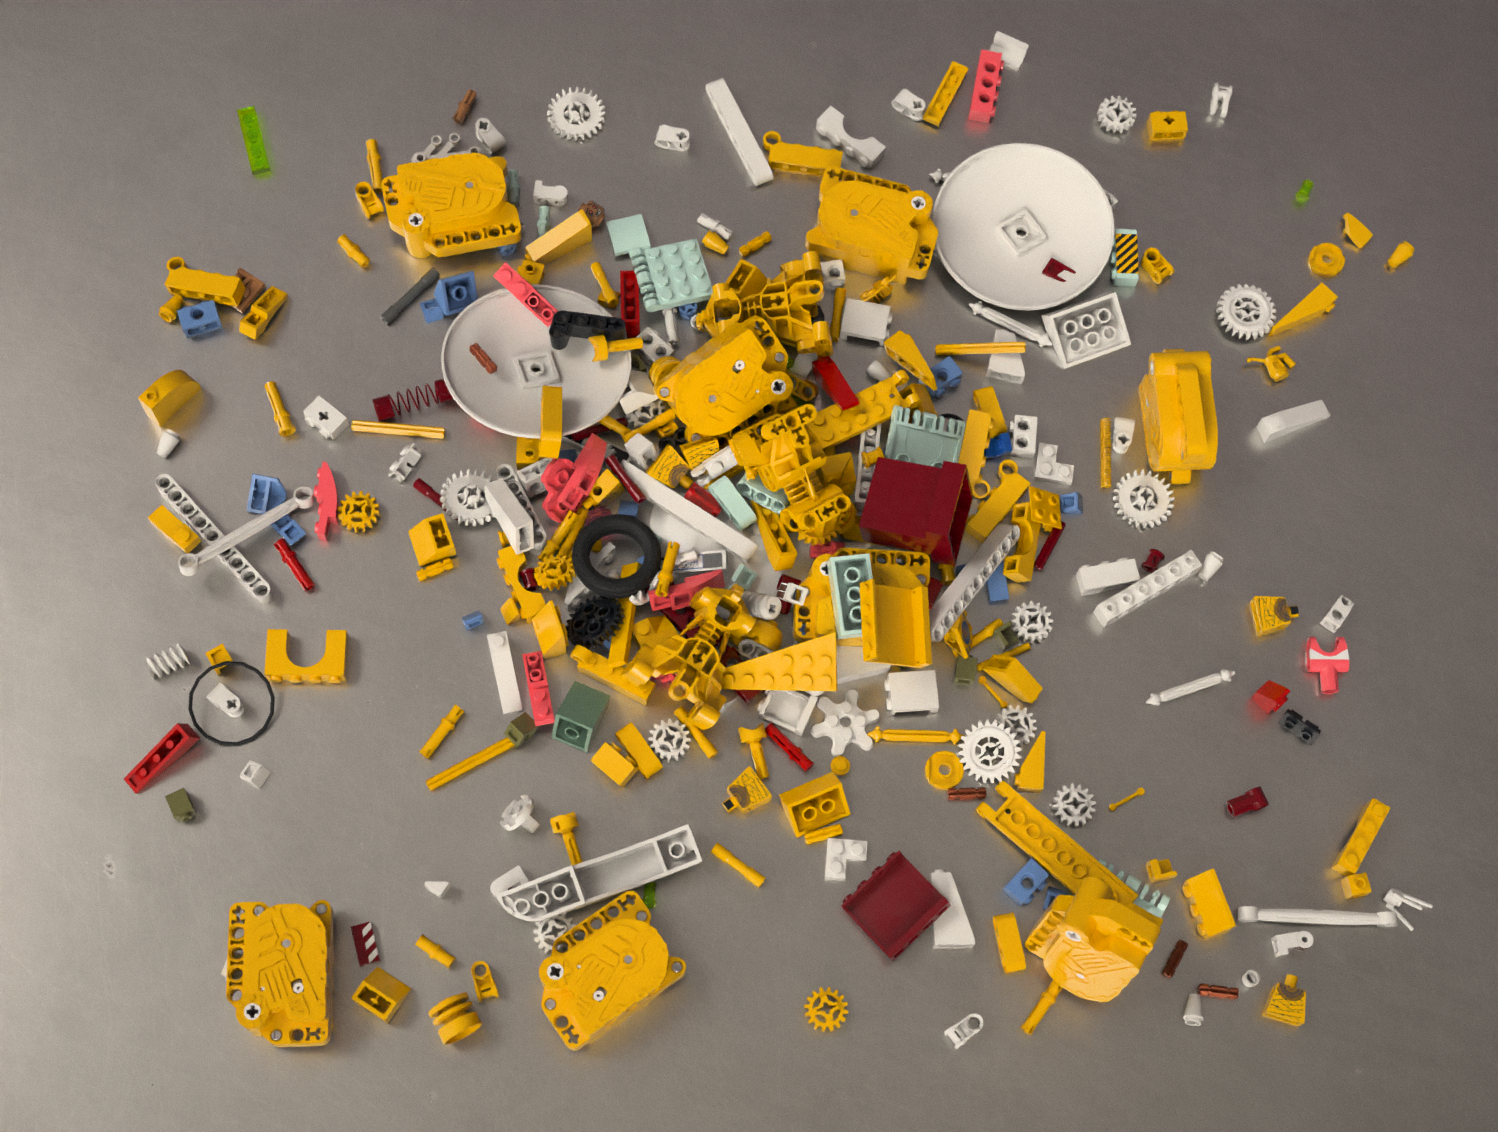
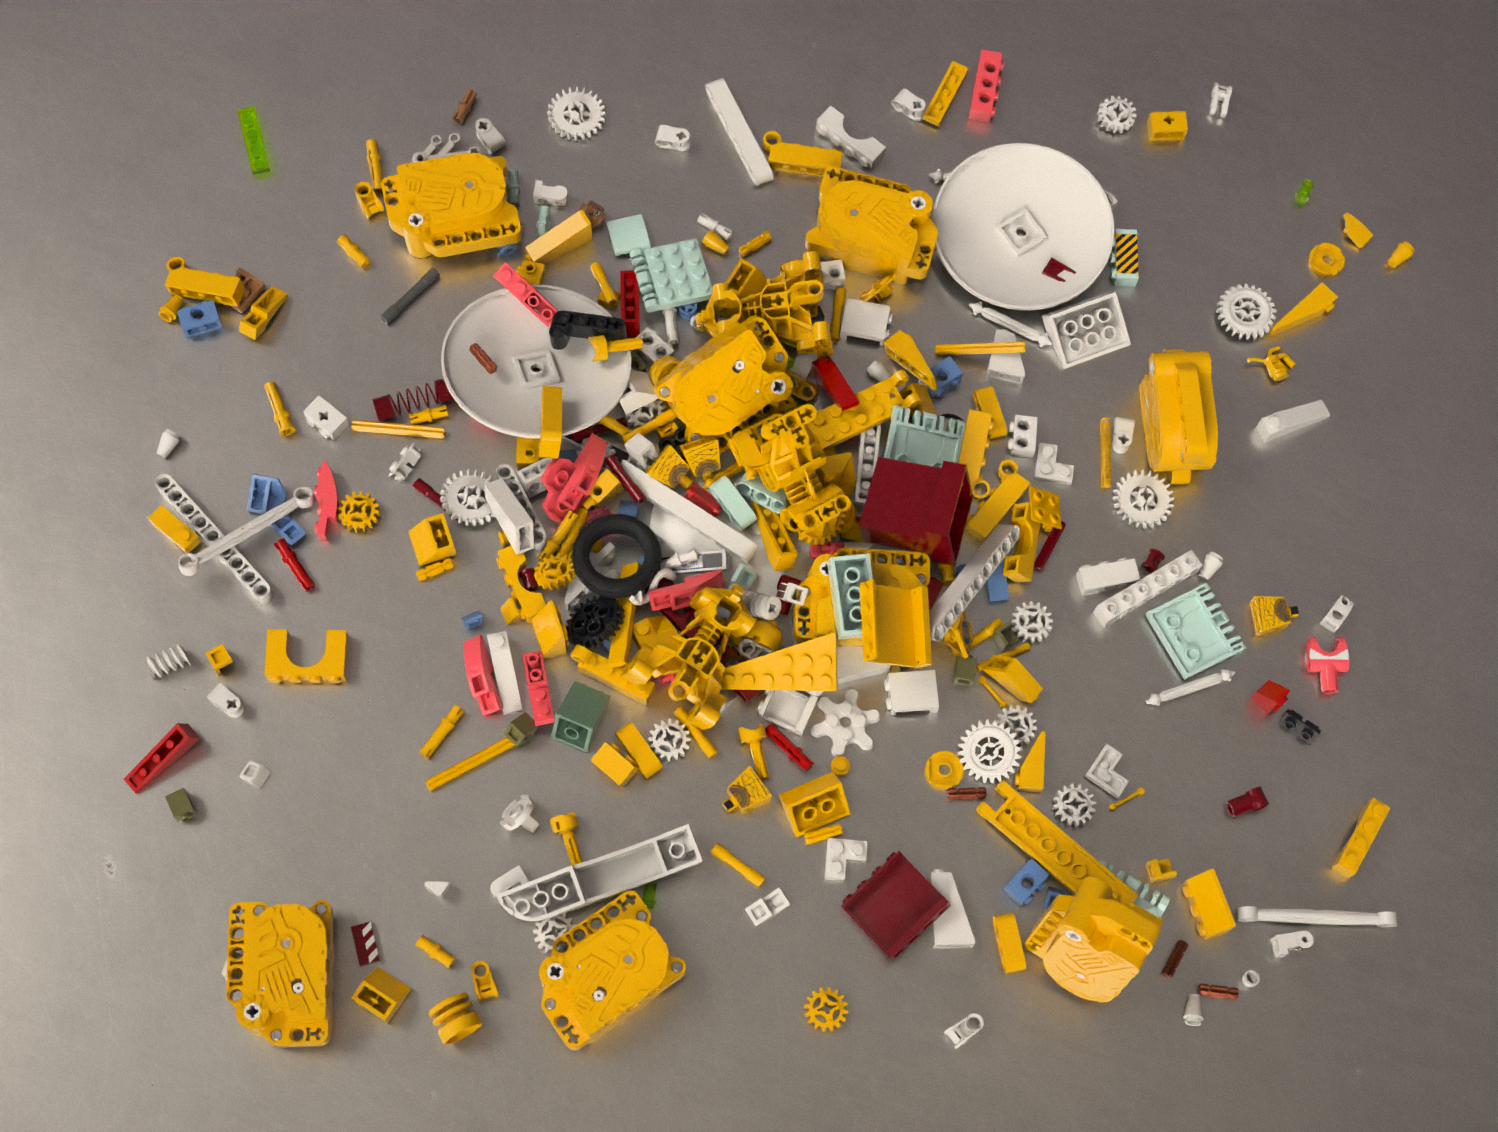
(168, 395): yellow brick -> none
(217, 666): black piece -> none
(428, 415): none -> yellow pin
(431, 310): medium blue slope -> none
(456, 292): medium blue slope -> none
(479, 675): none -> coral slope
(665, 576): yellow pin -> none
(715, 465): white hinge -> none
(768, 906): none -> white slope
(871, 457): yellow bush -> none
(915, 735): yellow wheel -> none
(998, 446): blue bracket -> none
(1012, 50): white panel -> none
(1040, 1009): yellow pin -> none
(1071, 503): medium blue slope -> none
(1102, 772): none -> white plate
(1158, 268): yellow piece -> none
(1194, 634): none -> light aqua hinge
(1286, 1002): yellow torso -> none
(1356, 886): yellow brick -> none
(1395, 897): white plant -> none

